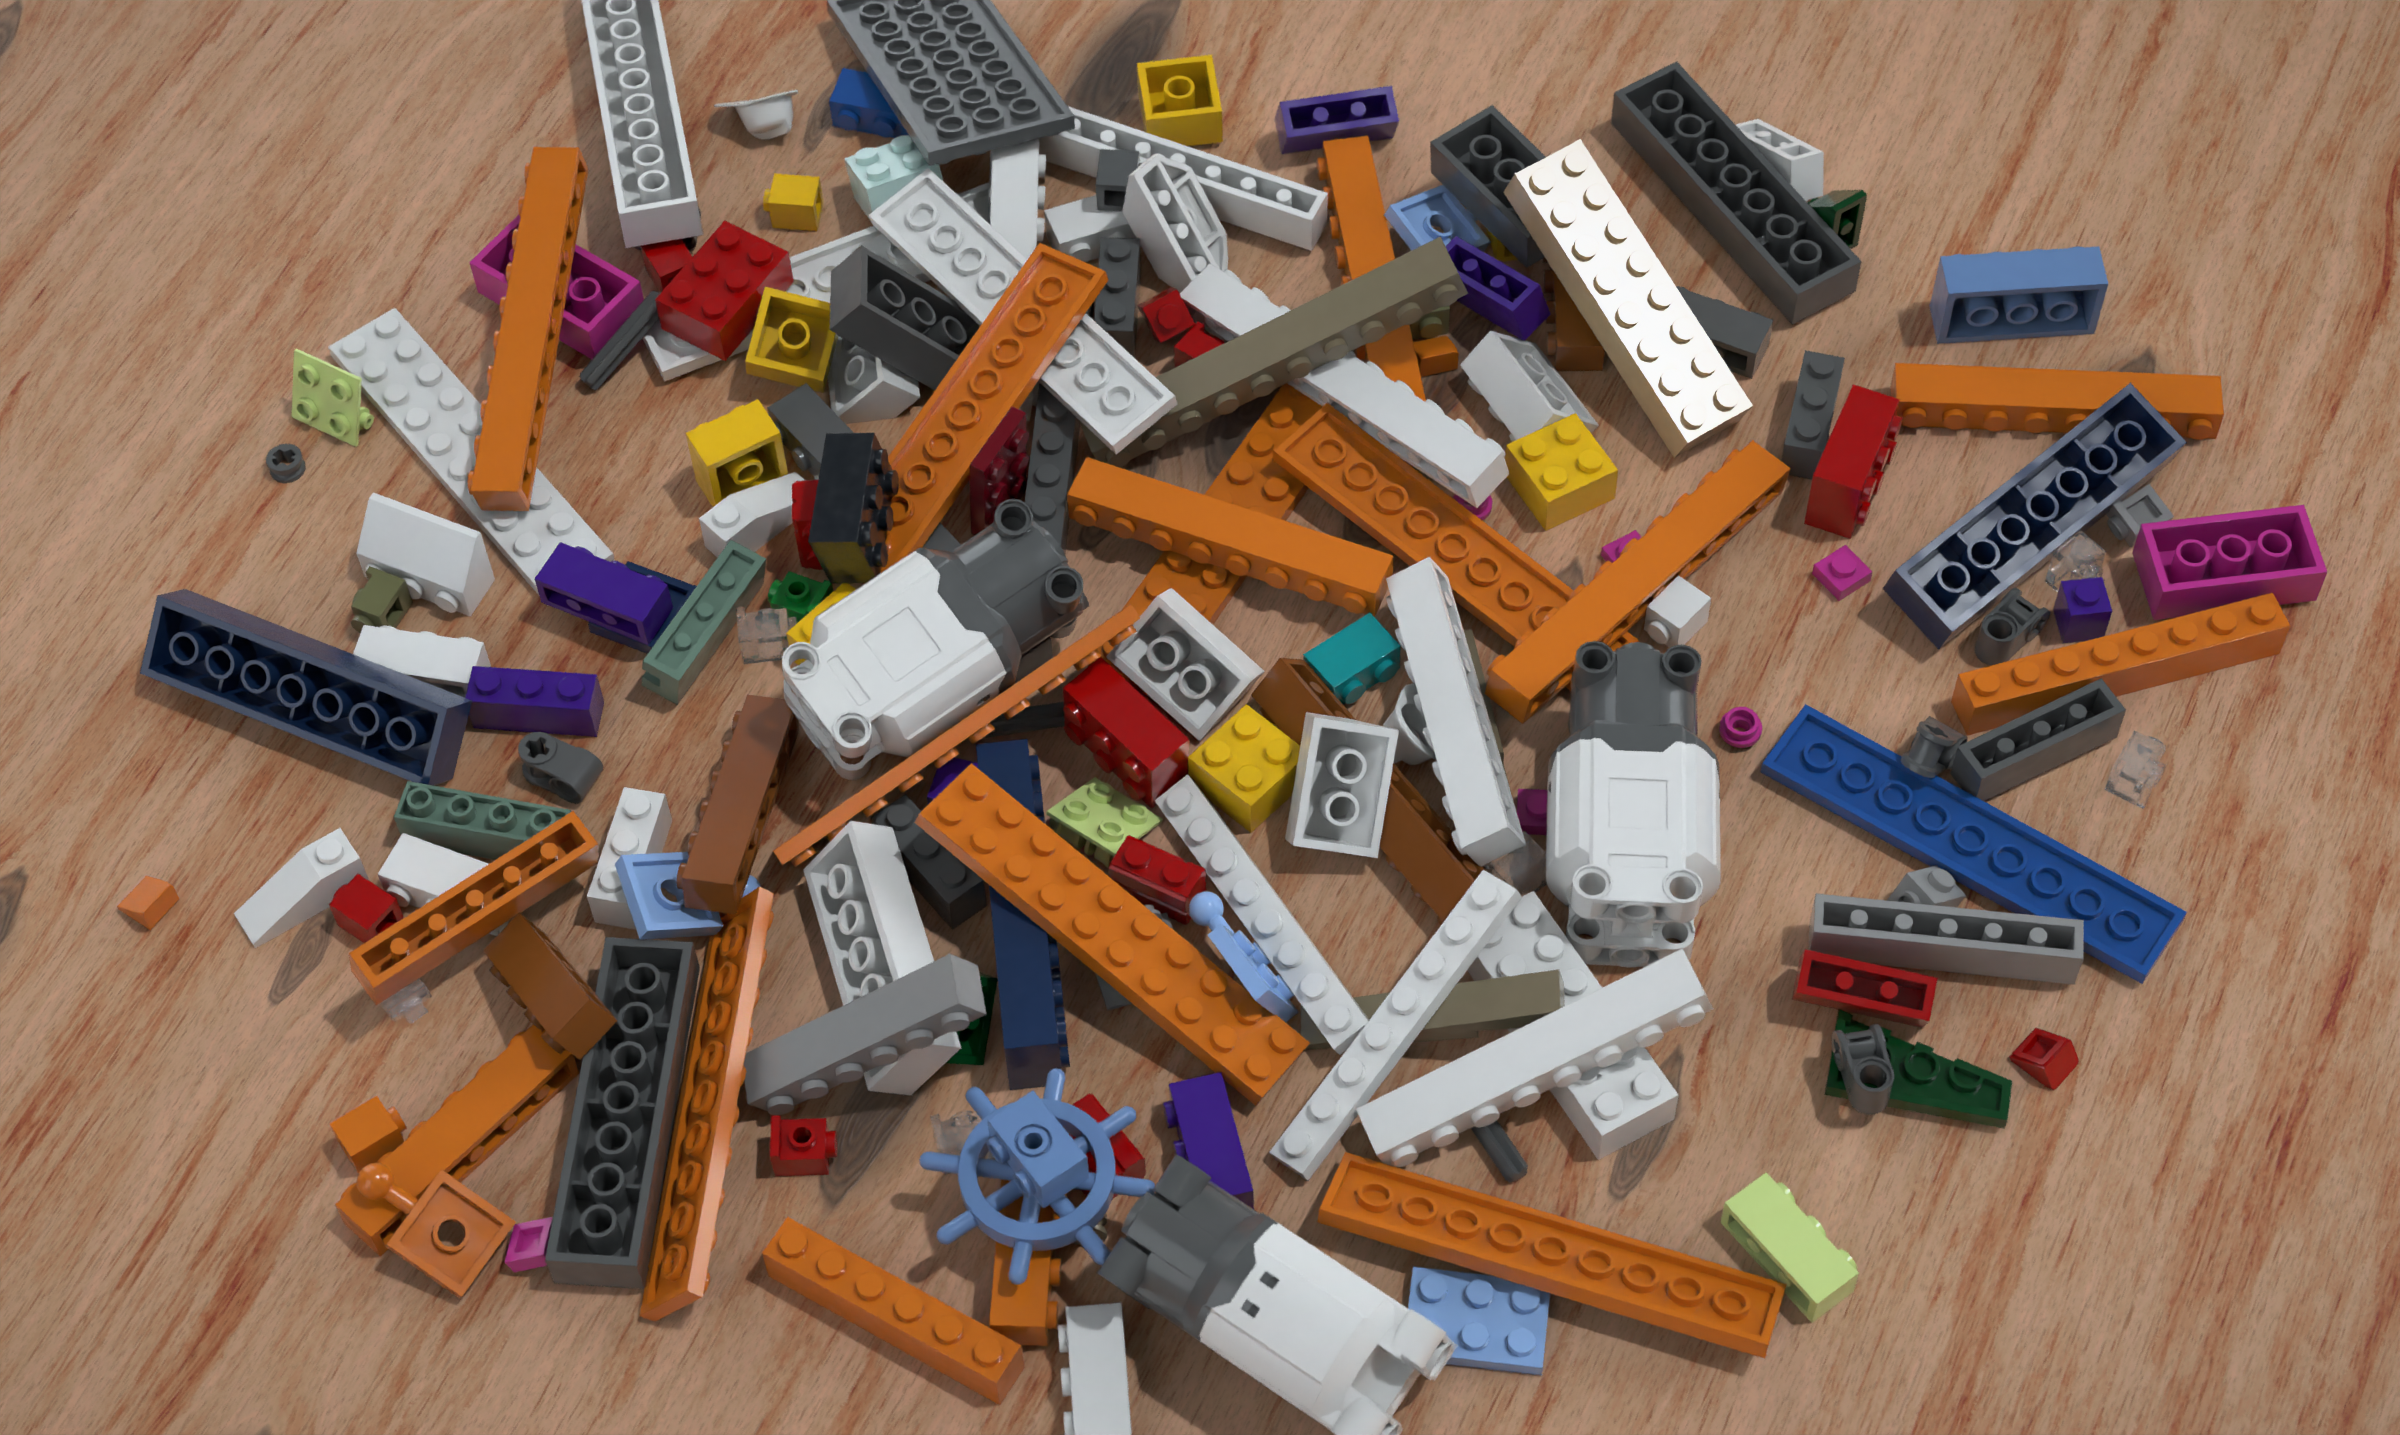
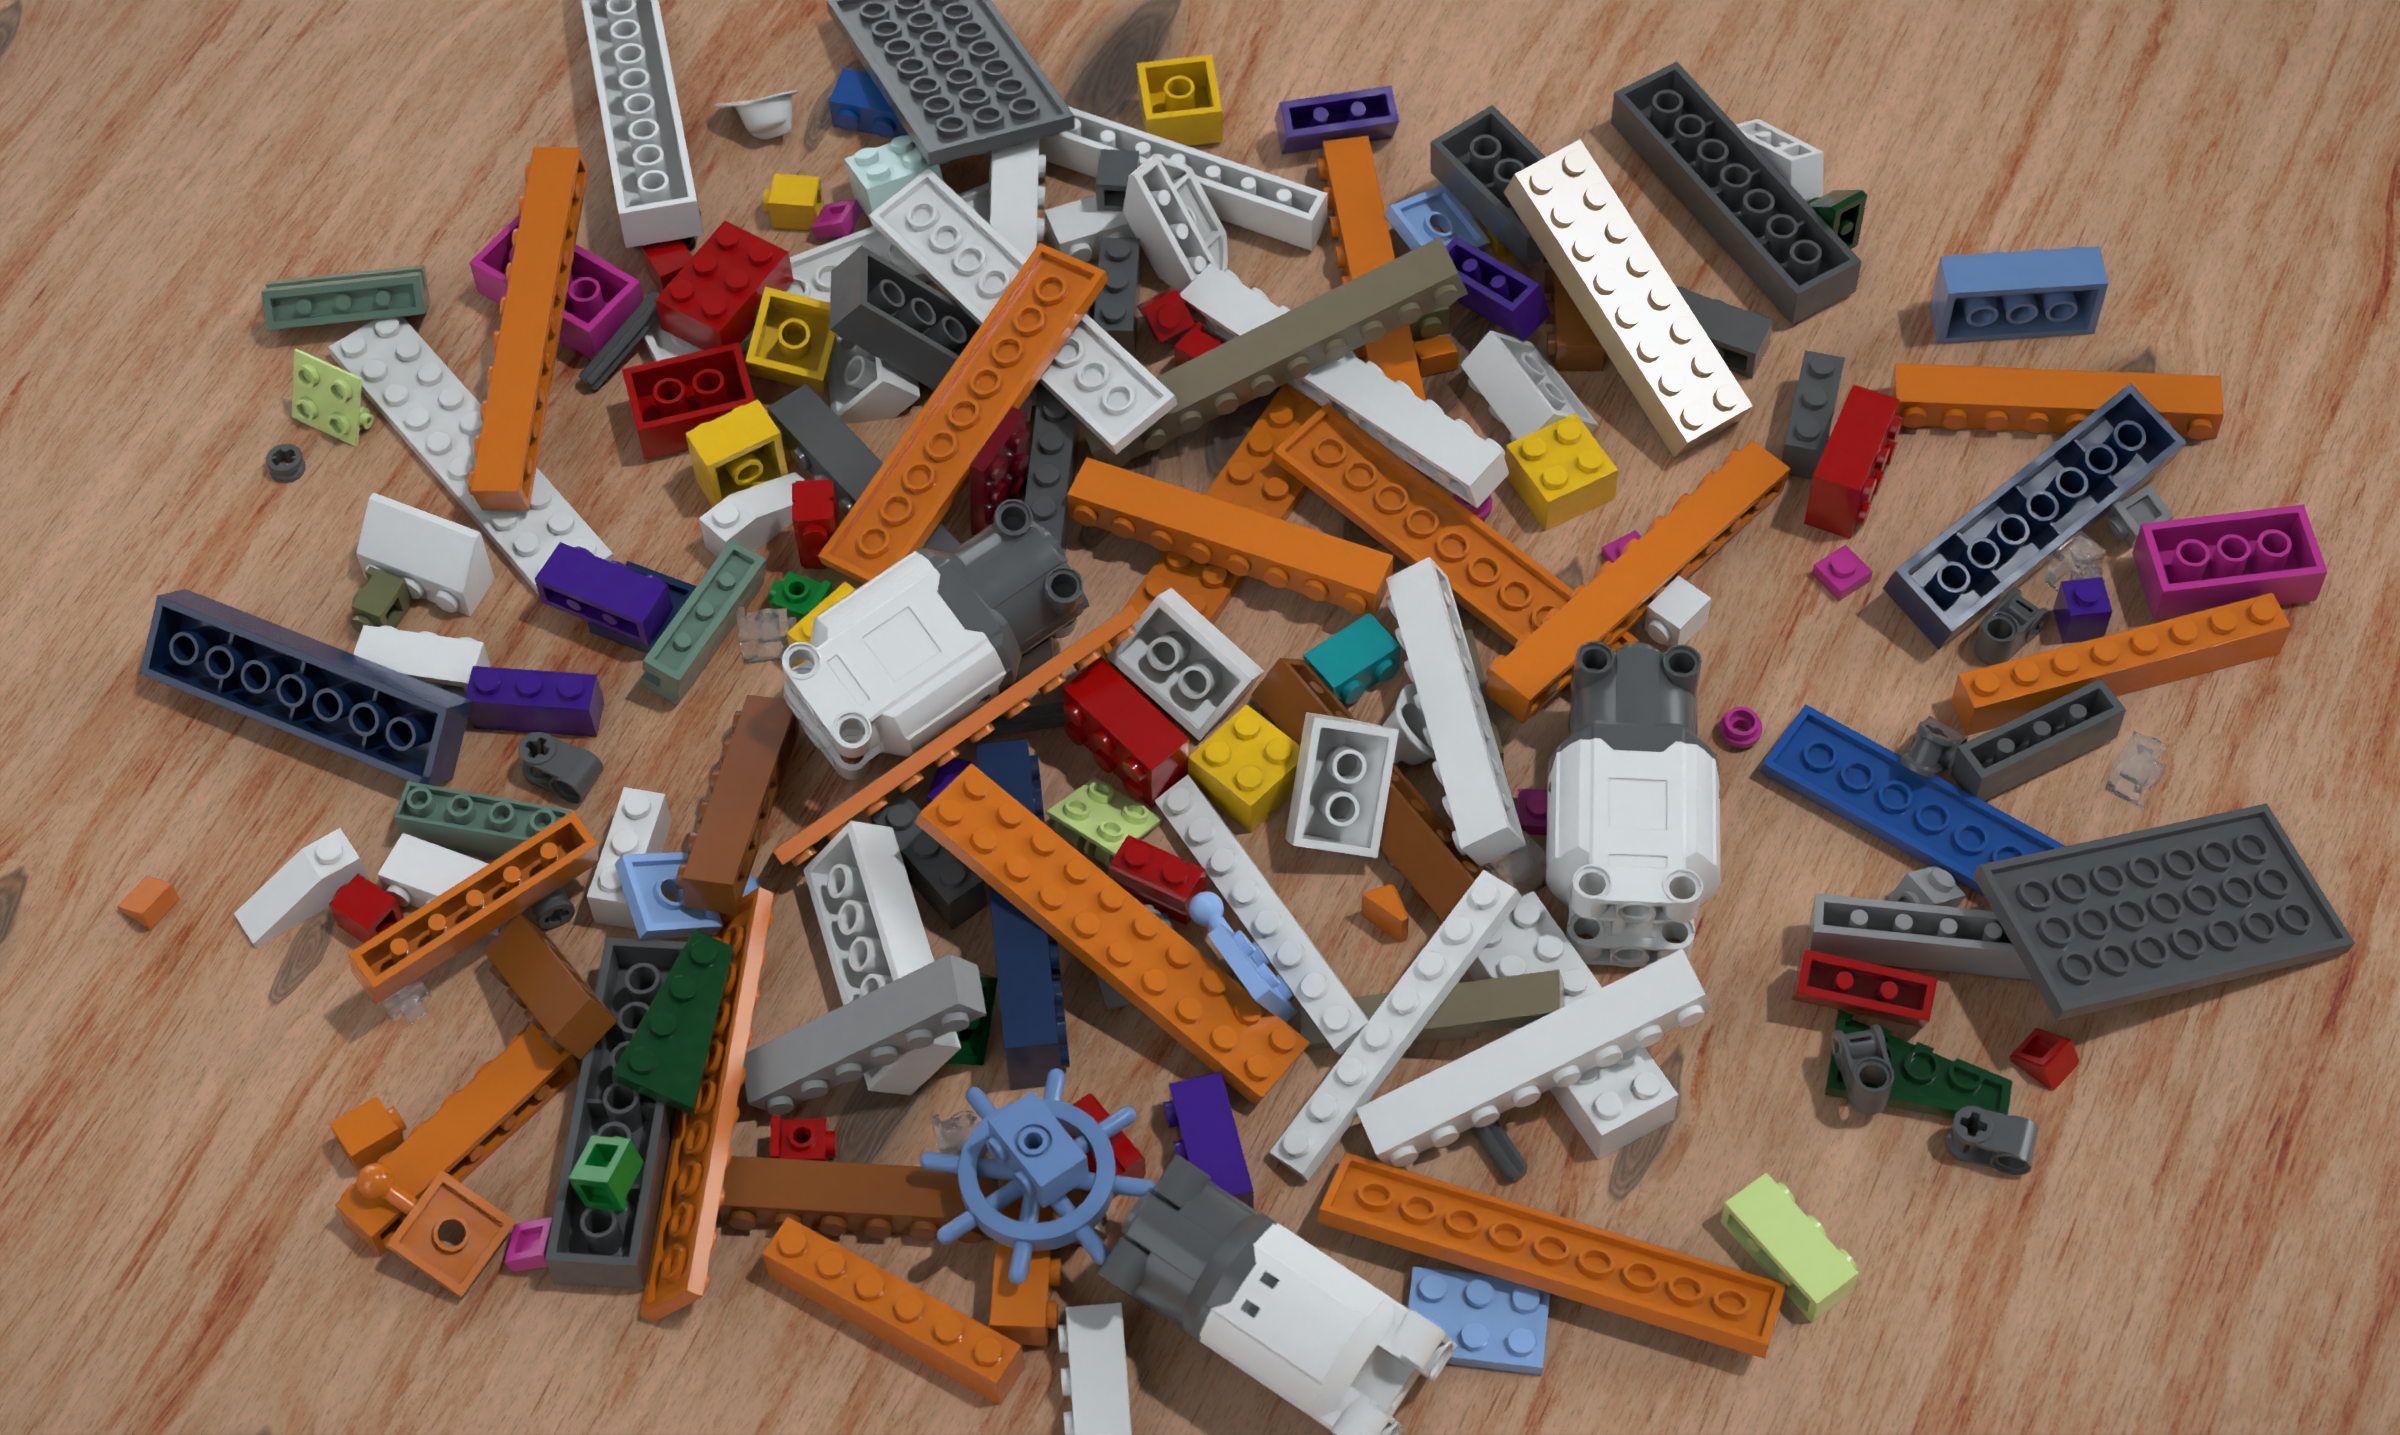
(345, 297): none -> sand green brick
(553, 910): none -> dark grey bush
(606, 1172): none -> green brick
(675, 1035): none -> dark green wing
(683, 393): none -> red brick
(837, 219): none -> dark pink plate
(845, 1197): none -> dark orange brick
(853, 507): black brick -> none
(1386, 911): none -> orange slope
(1995, 1140): none -> dark grey piece
(2161, 910): none -> dark grey plate

